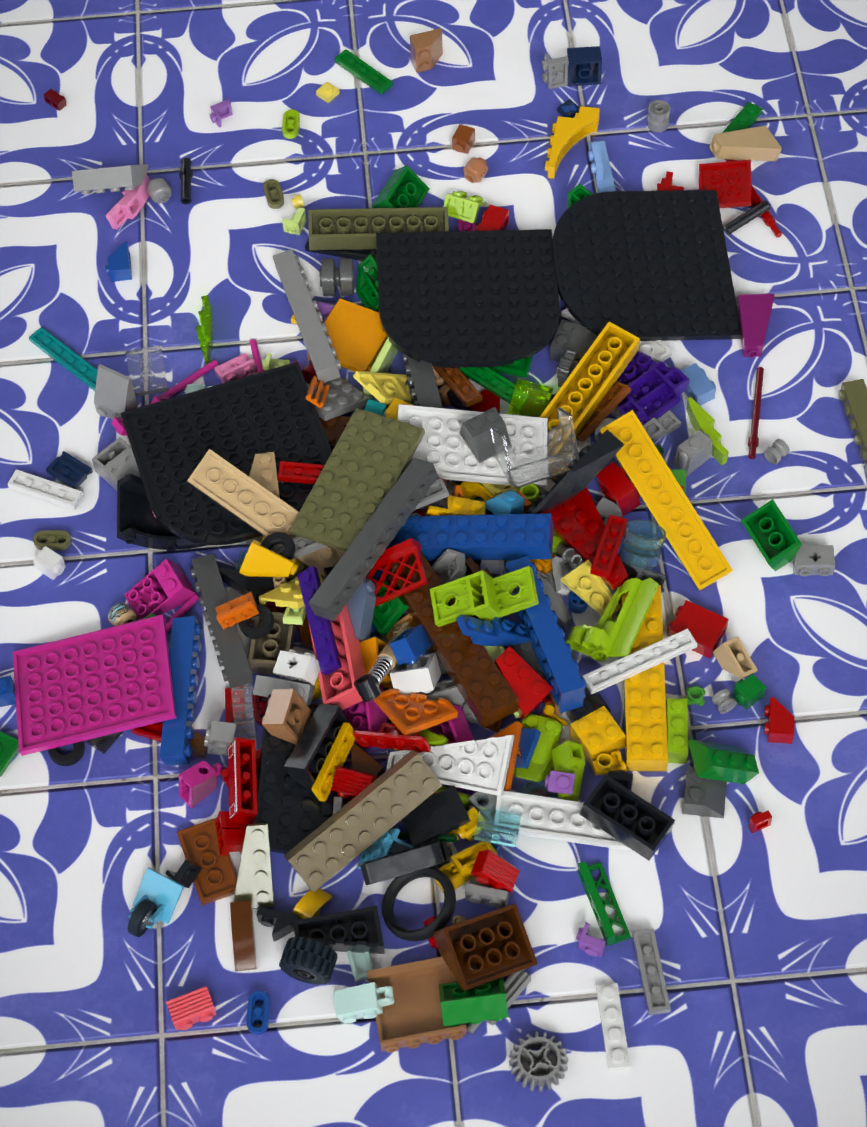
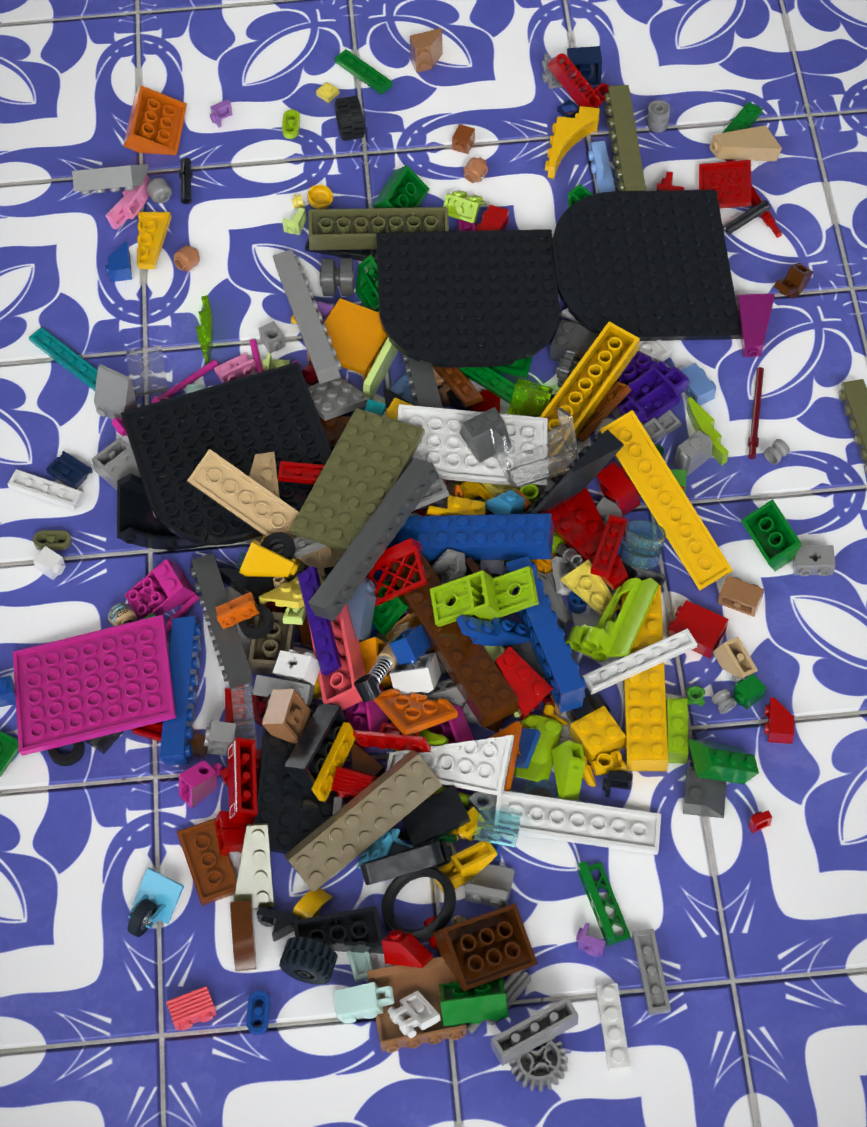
(54, 99): dark red piece -> none
(152, 233): none -> yellow wing
(154, 123): none -> orange slope
(186, 258): none -> nougat head
(186, 874): black bracket -> none
(272, 337): none -> light grey brick
(273, 194): olive plate -> none
(320, 197): none -> yellow hair
(320, 386): orange tile -> none
(349, 118): none -> black tyre
(385, 386): light yellow wing -> none
(404, 950): none -> red slope
(420, 1014): none -> white plate
(494, 871): red brick -> none
(534, 1031): none -> light grey brick
(560, 782): medium lavender bracket -> none
(562, 67): none -> red beam
(588, 774): none -> yellow bar
(624, 139): none -> olive brick
(627, 817): black brick -> none
(740, 596): none -> medium nougat brick
(795, 280): none -> reddish brown brick

